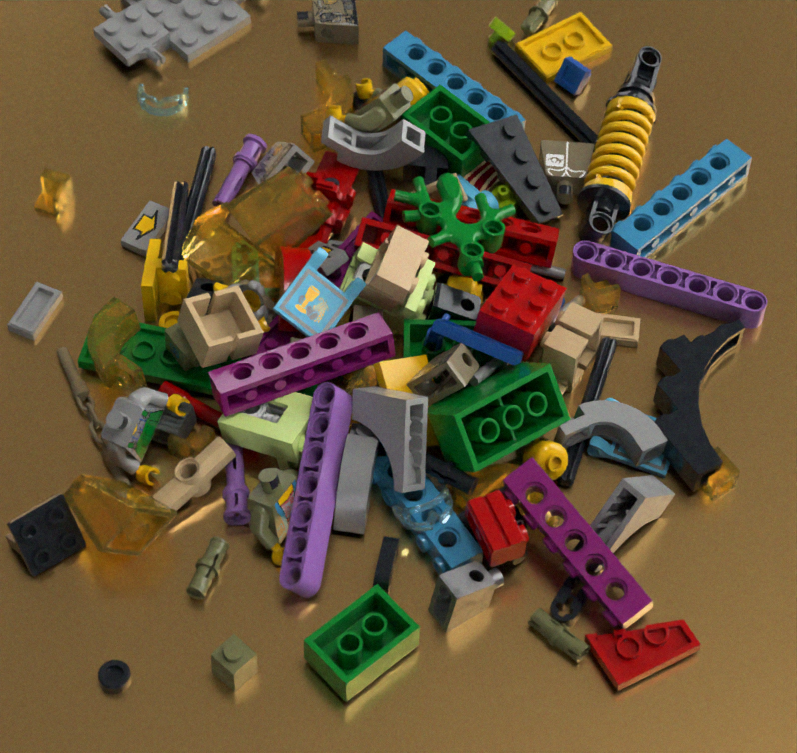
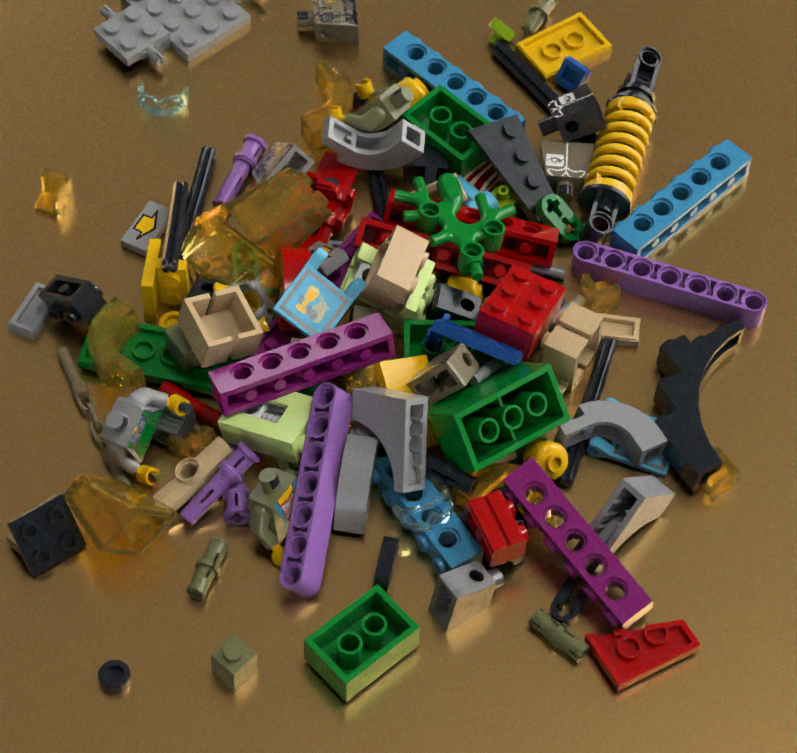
(72, 299): none -> black brick
(220, 482): none -> medium lavender pin
(559, 217): none -> green beam
(573, 115): none -> black torso

